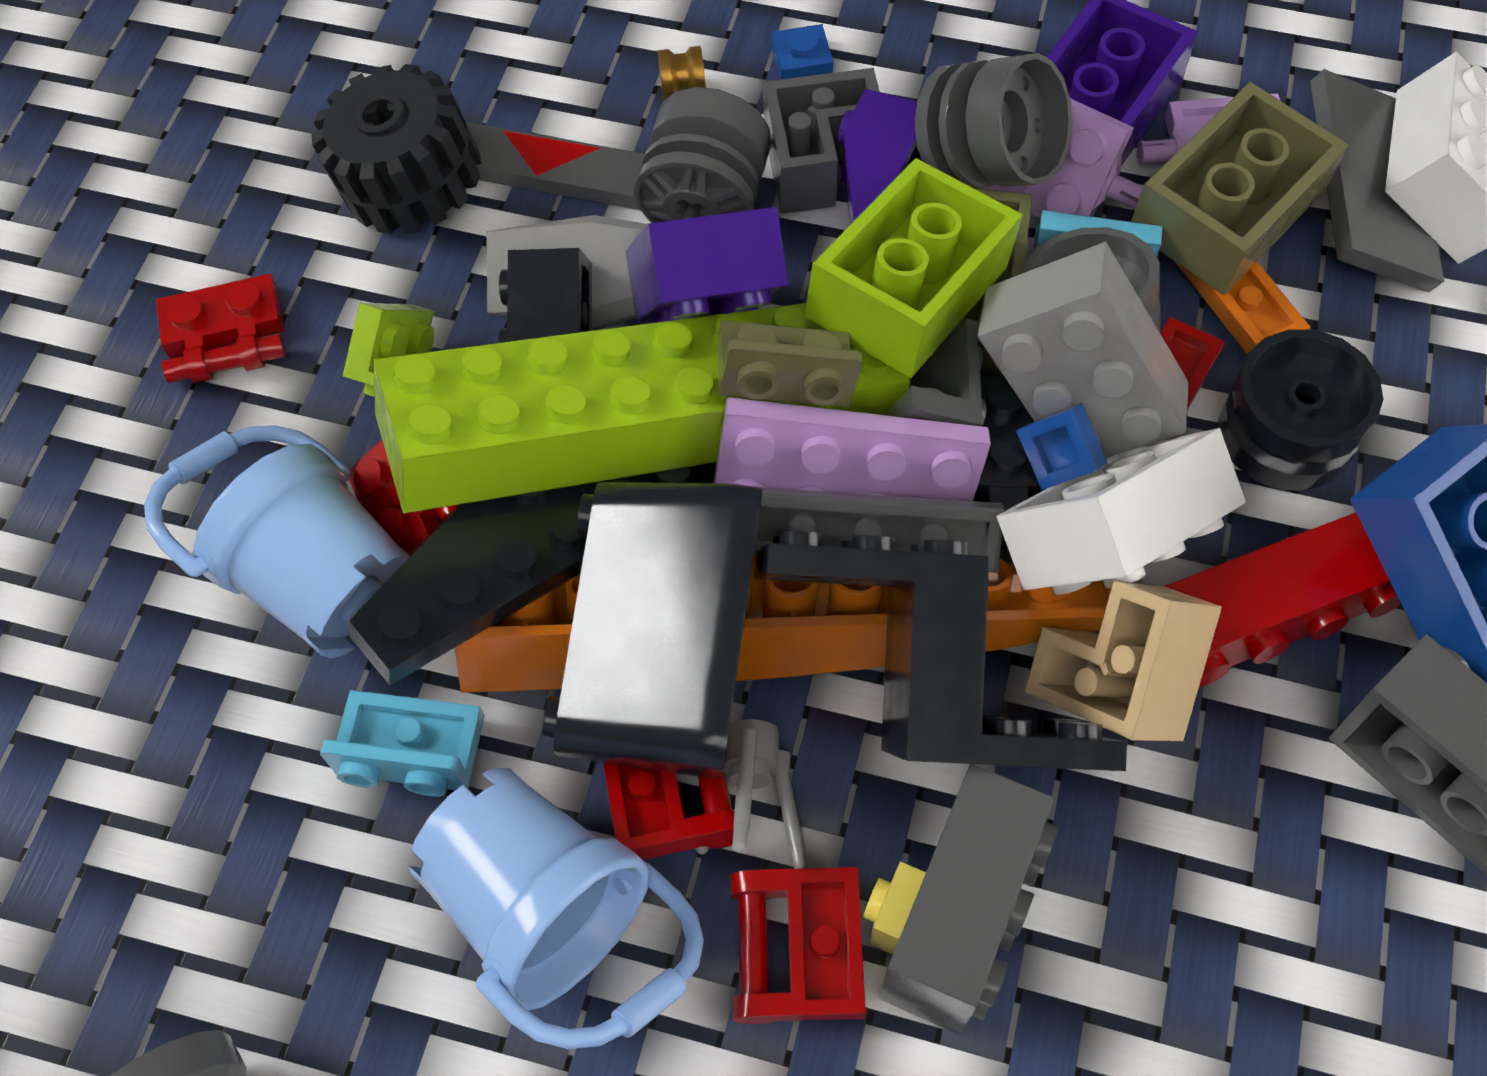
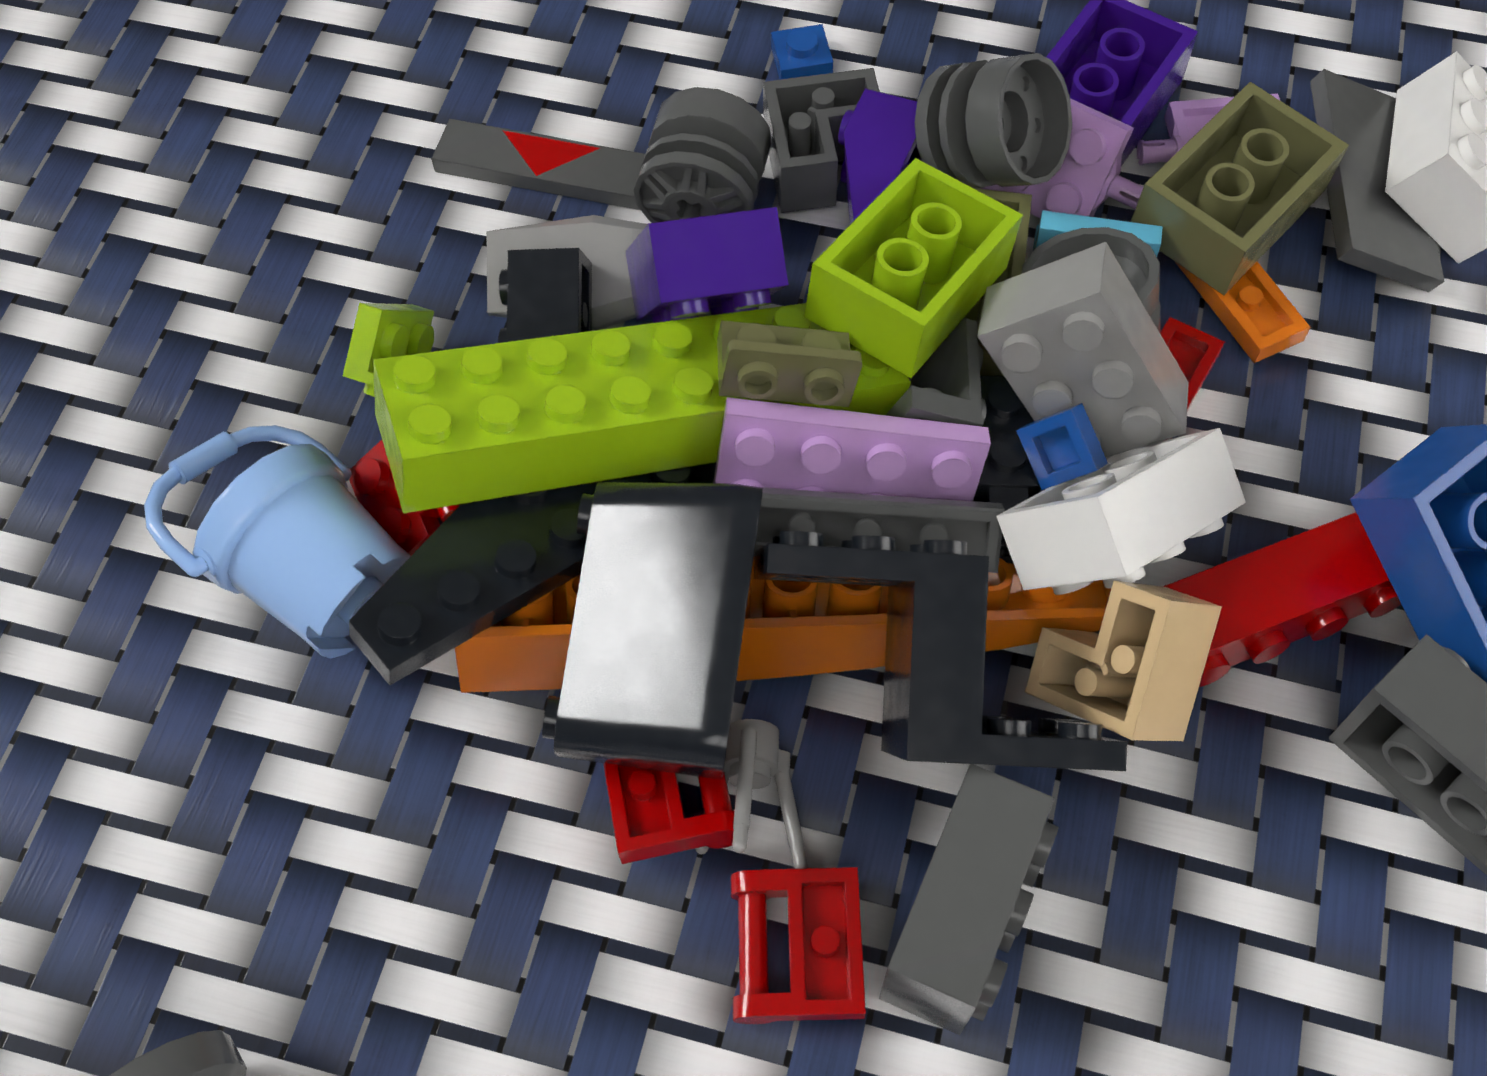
(220, 317): red plate -> none
(405, 742): medium azure bracket -> none
(412, 137): black wheel -> none
(544, 905): light blue piece -> none
(681, 70): pearl gold wheel -> none
(891, 906): light yellow plate -> none
(1300, 409): black wheel -> none

